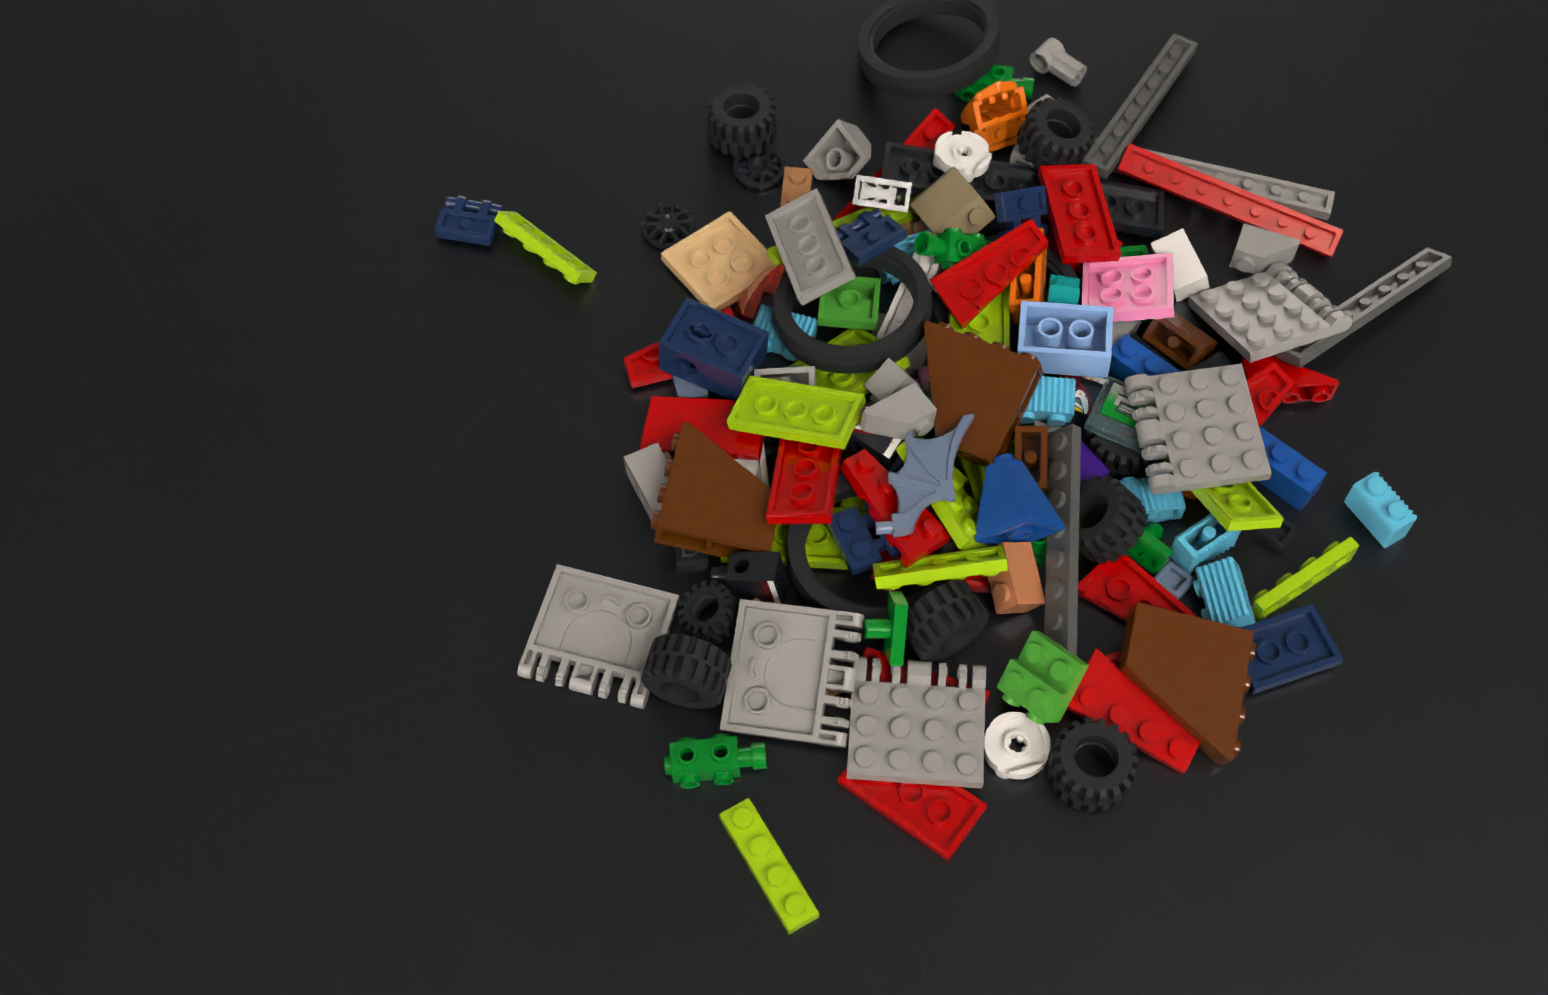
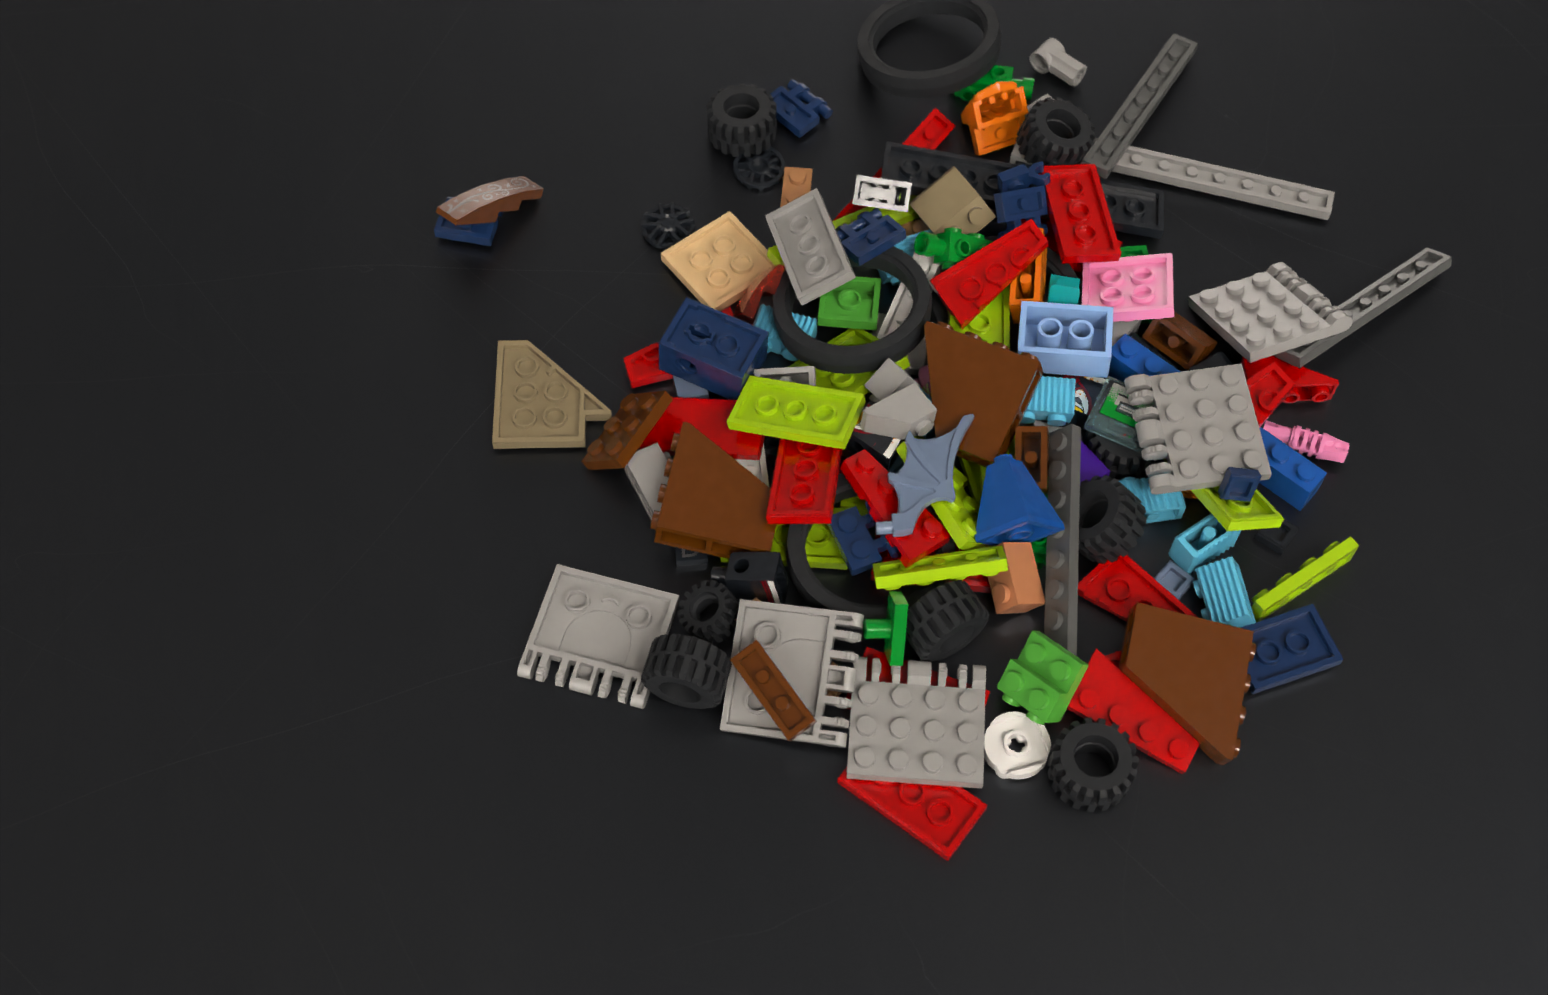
(487, 200): none -> reddish brown slope
(538, 242): lime plate -> none
(539, 401): none -> dark tan wing
(626, 430): none -> reddish brown plate
(706, 765): green brick -> none
(769, 866): lime plate -> none
(773, 690): none -> reddish brown plate
(794, 113): none -> dark blue plate
(839, 153): light grey slope -> none
(949, 151): white plate -> none
(1021, 177): none -> dark blue plate
(1150, 551): green tile -> none
(1187, 269): white brick -> none
(1229, 200): plate -> none
(1239, 484): none -> dark blue tile
(1261, 248): light grey slope -> none
(1312, 443): none -> bright pink hinge
(1380, 509): medium azure brick -> none

